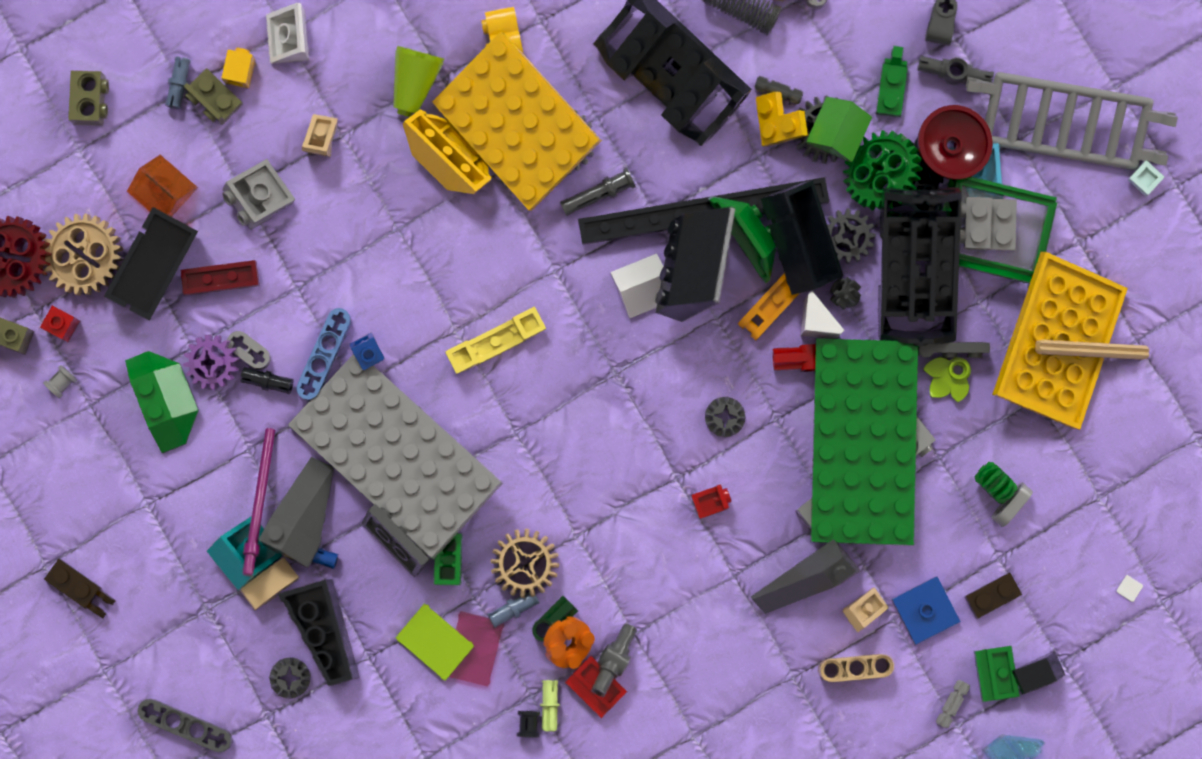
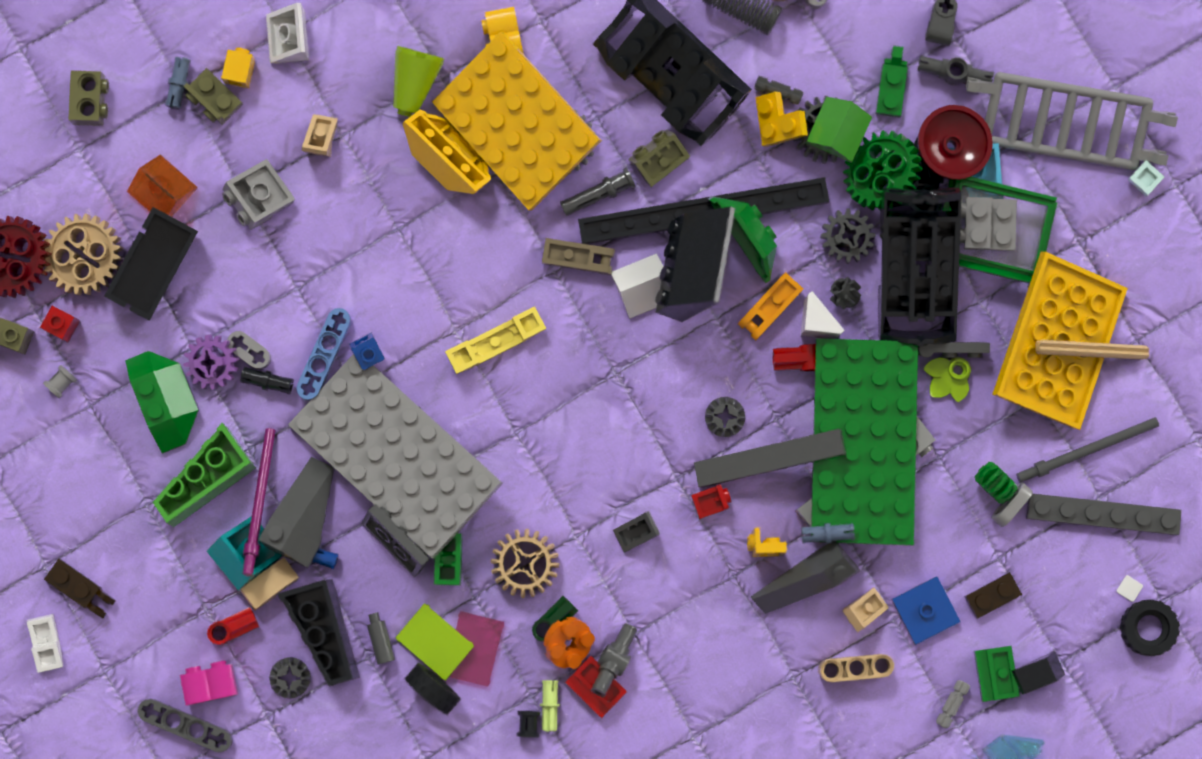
(45, 643): none -> white slope
(208, 684): none -> dark pink brick
(209, 473): none -> bright green wedge
(220, 277): dark red plate -> none
(235, 626): none -> red piece
(380, 639): none -> dark grey cylinder
(432, 688): none -> black tyre
(512, 609): sand blue pin -> none
(577, 256): none -> dark tan plate
(636, 531): none -> dark grey slope
(659, 156): none -> olive bracket
(769, 548): none -> yellow bracket
(770, 458): none -> dark grey tile
(802, 237): black piece -> none
(827, 533): none -> sand blue pin
(1042, 468): none -> dark grey bar
(1104, 514): none -> dark grey plate
(1169, 623): none -> black tyre

